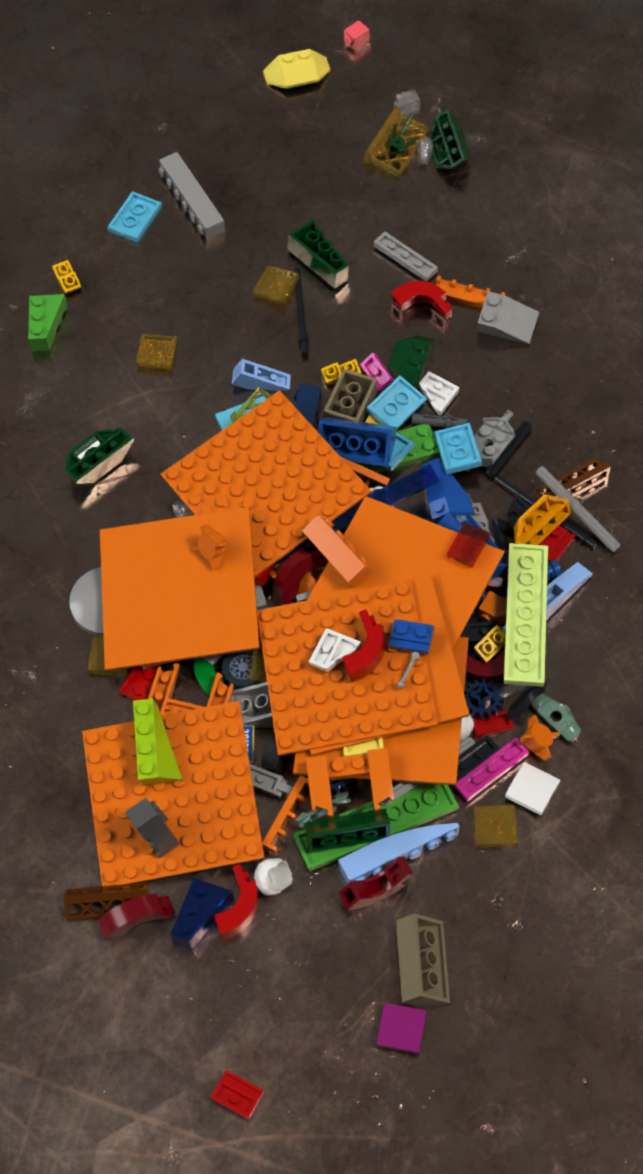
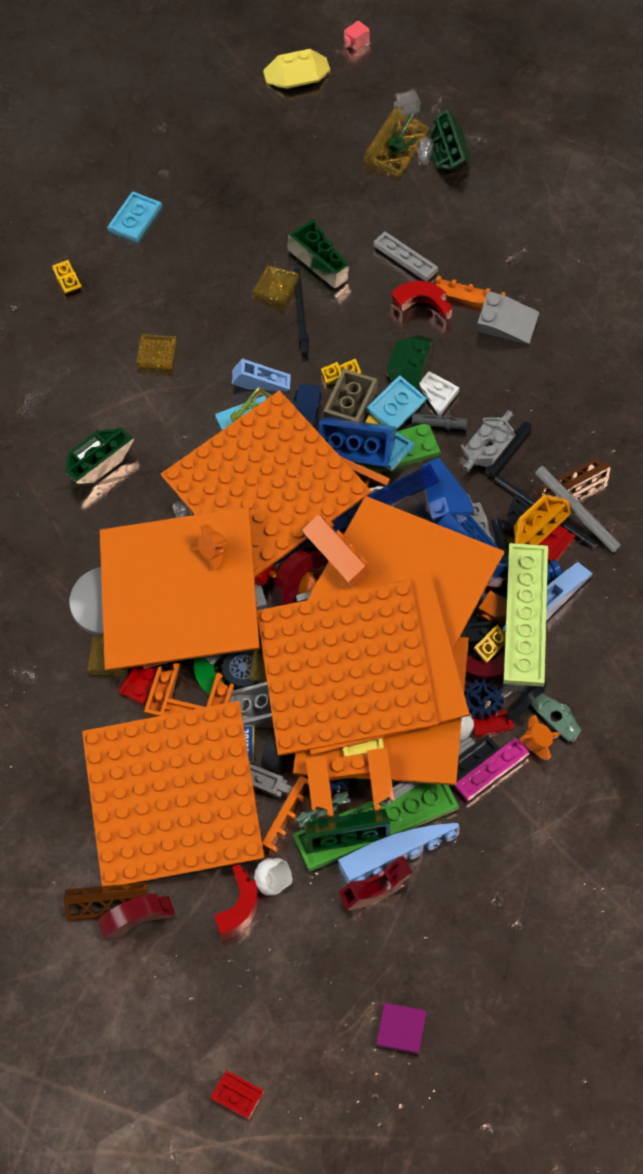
(44, 318): bright green wedge -> none
(152, 825): dark grey wedge -> none
(153, 748): lime wedge -> none
(191, 195): light grey brick -> none
(198, 912): clear blue wedge -> none
(332, 649): white wing -> none
(369, 656): red arch -> none
(375, 368): dark pink plate -> none
(411, 636): blue plate -> none
(415, 656): light grey hinge -> none
(422, 961): dark tan slope -> none
(458, 448): medium azure tile -> none
(468, 545): clear red plate -> none
(495, 826): clear yellow plate -> none
(532, 788): white slope -> none

